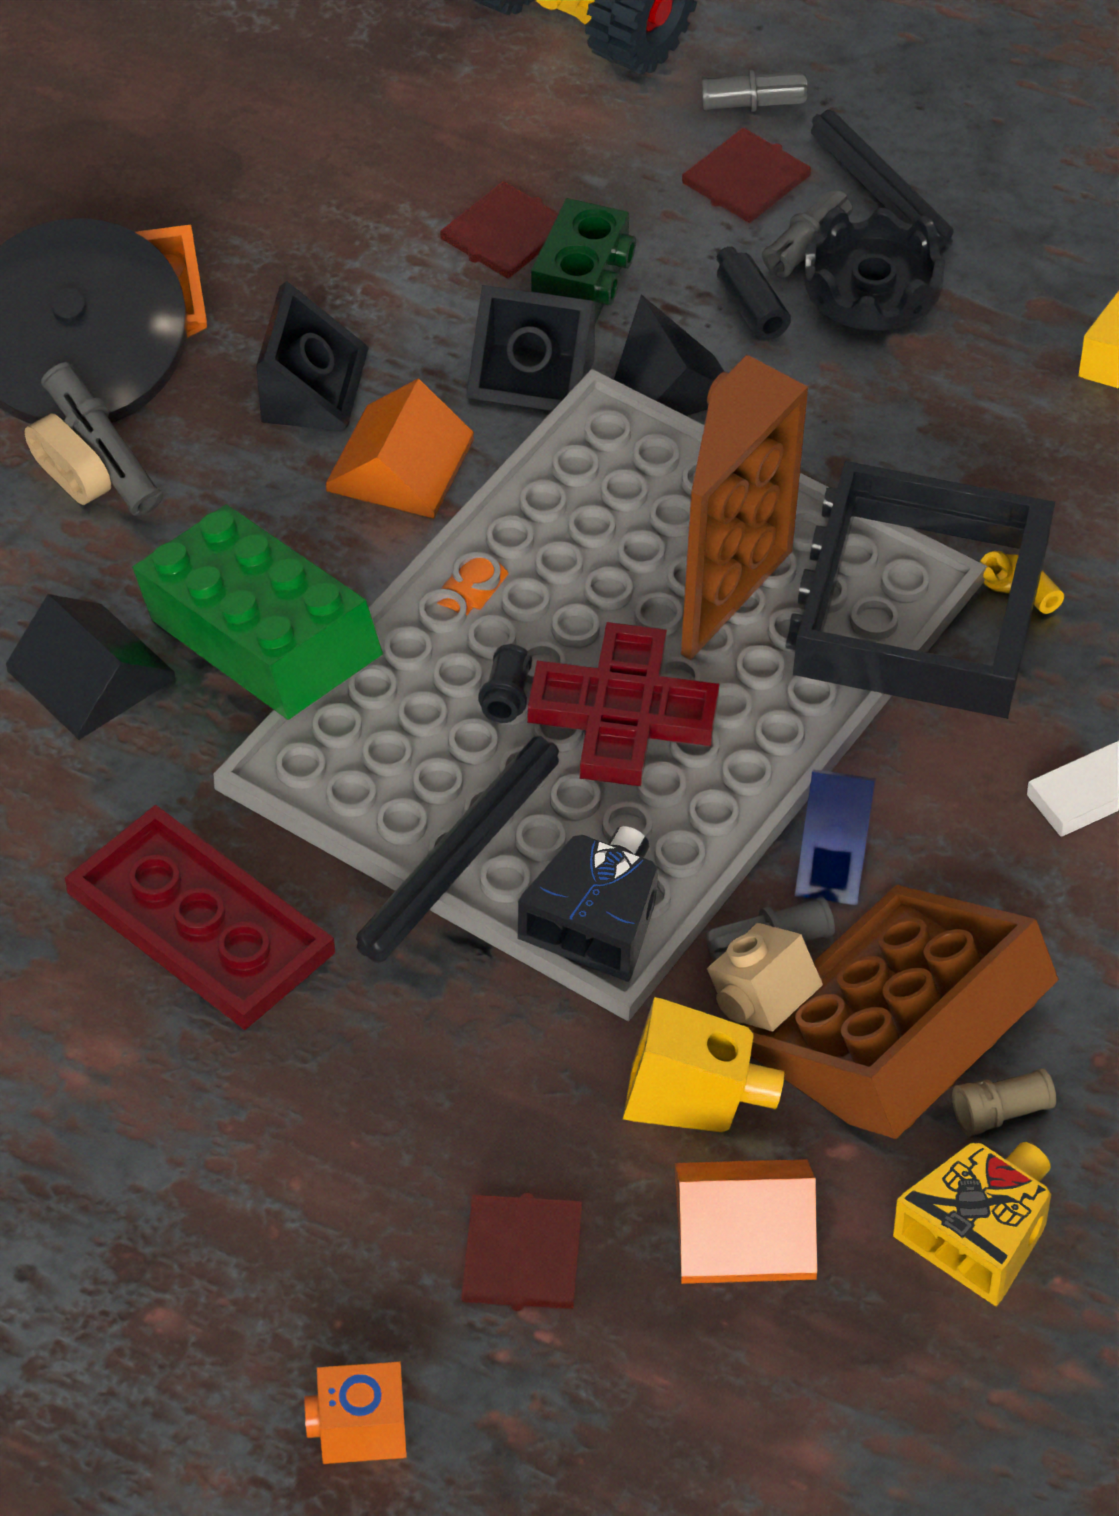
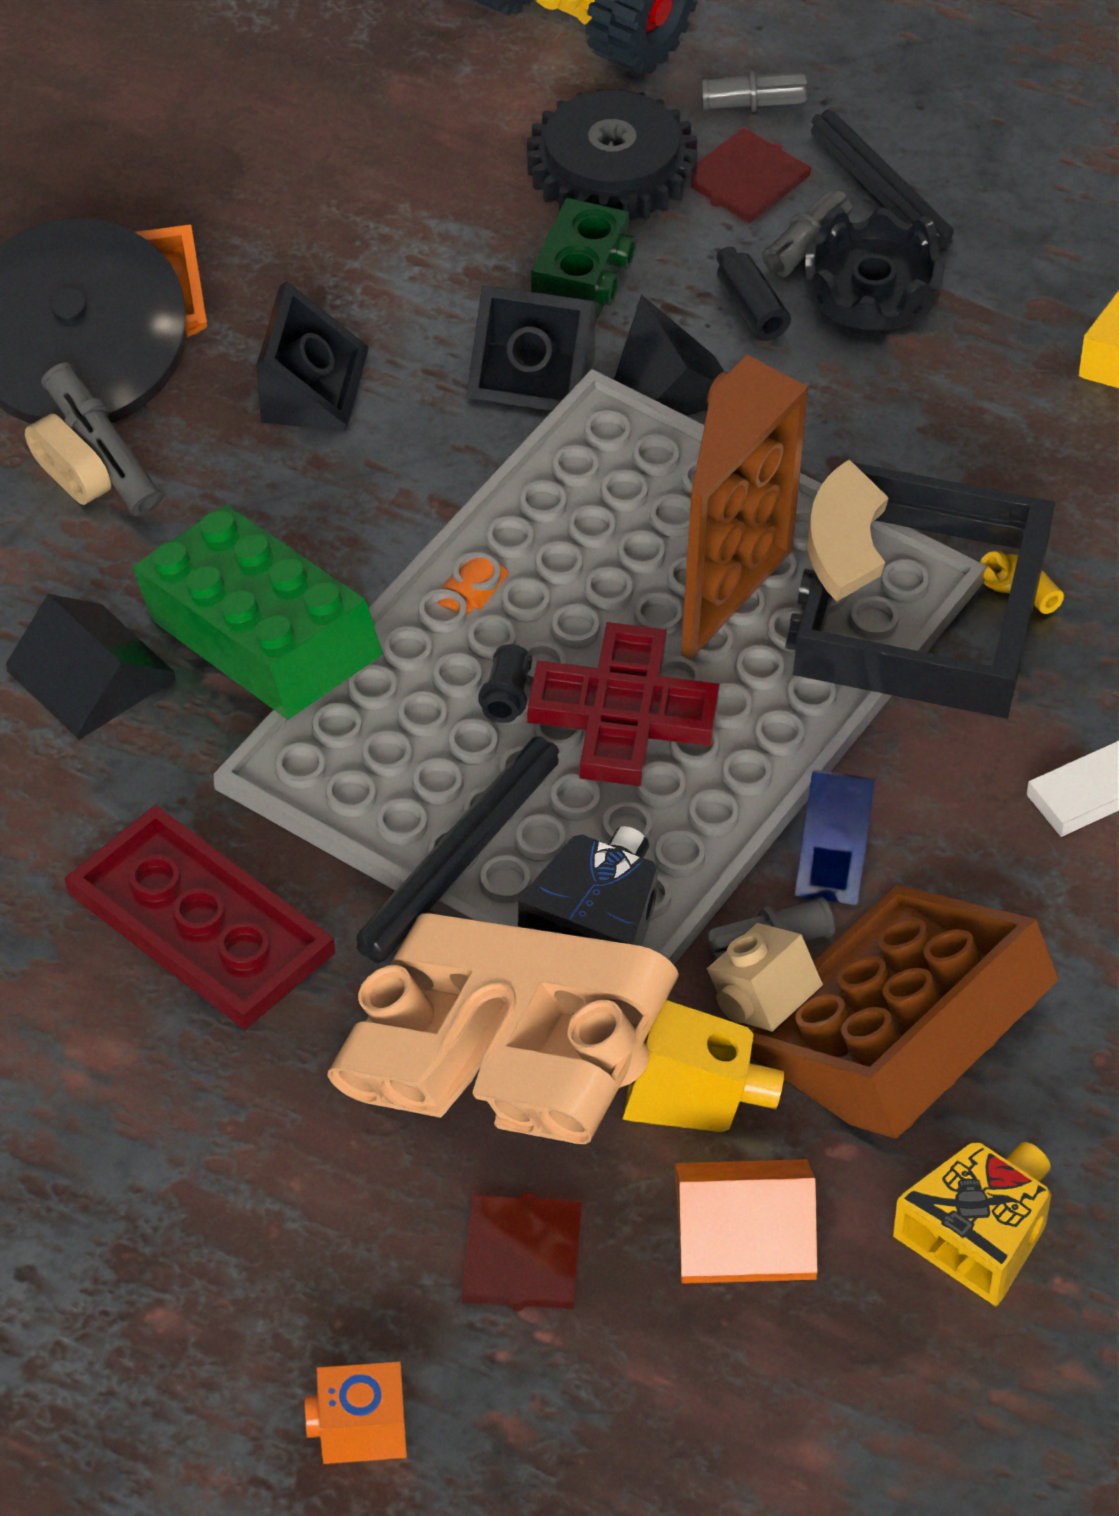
(403, 452): orange slope -> none
(502, 229): clear red piece -> none
(534, 1010): none -> light nougat connector
(613, 152): none -> black gear
(840, 531): none -> tan tile
(988, 1103): dark tan pin -> none

